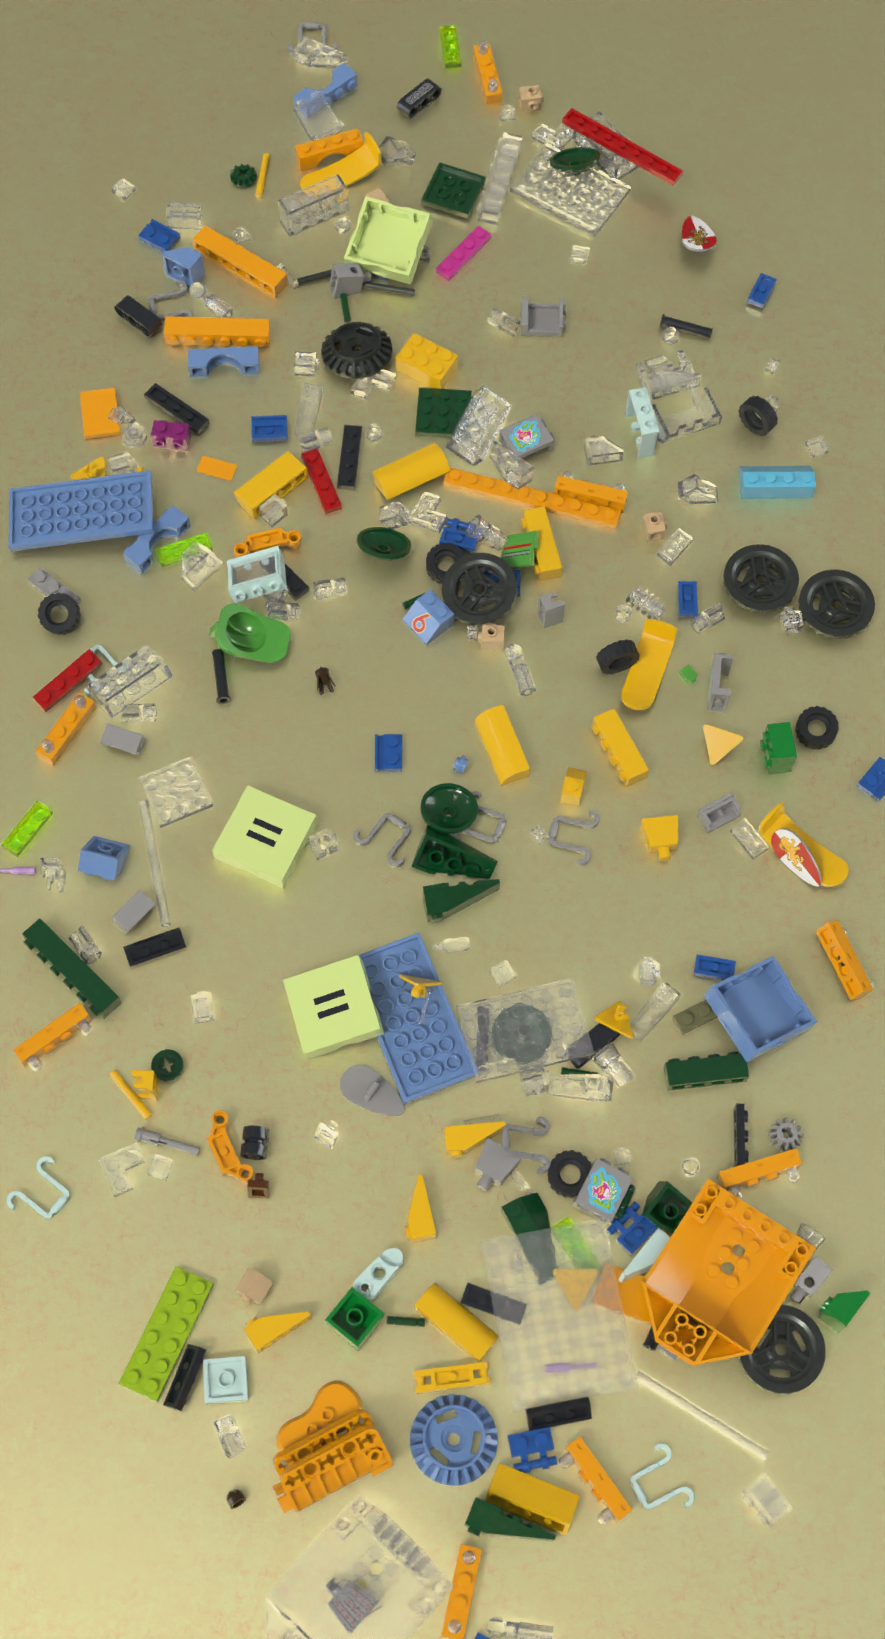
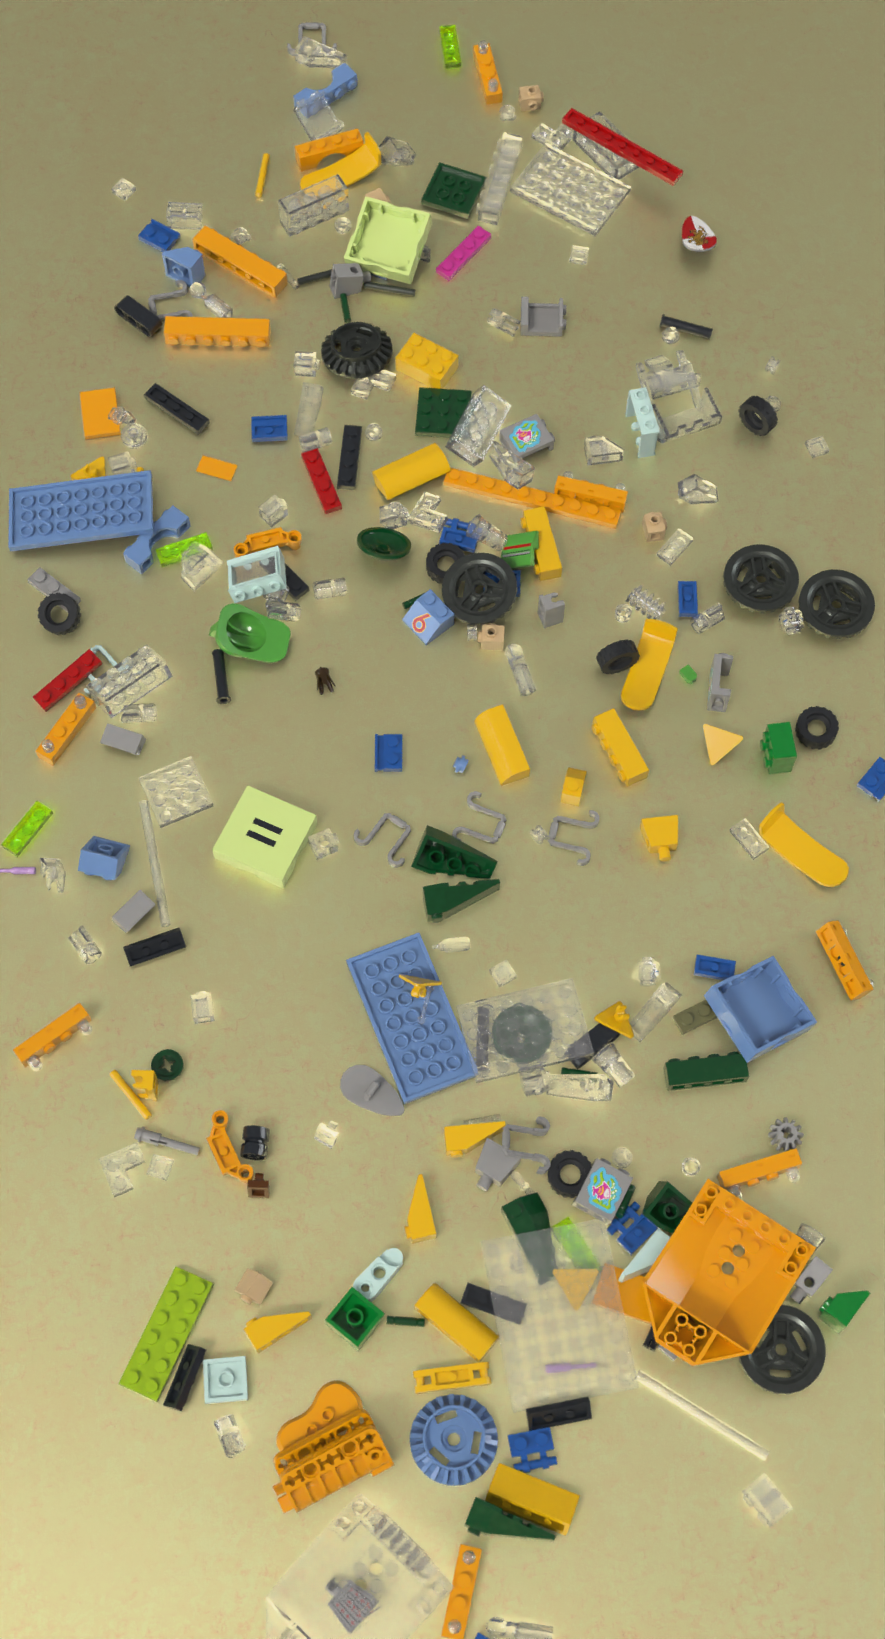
(59, 1203): light aqua piece -> none
(71, 968): dark green brick -> none
(171, 435): magenta brick -> none
(204, 360): medium blue arch -> none
(235, 1498): dark brown hinge -> none
(241, 180): dark green gear -> none
(276, 479): yellow brick -> none
(333, 1007): yellowish green tile -> none
(419, 98): black beam -> none
(450, 800): dark green dish -> none
(575, 160): dark green dish -> none
(602, 1485): light orange piece -> none
(639, 1492): light aqua piece -> none
(719, 812): light grey hinge -> none
(740, 1135): black plate -> none
(761, 290): blue plate -> none
(776, 482): medium azure slope -> none
(796, 855): shield -> none

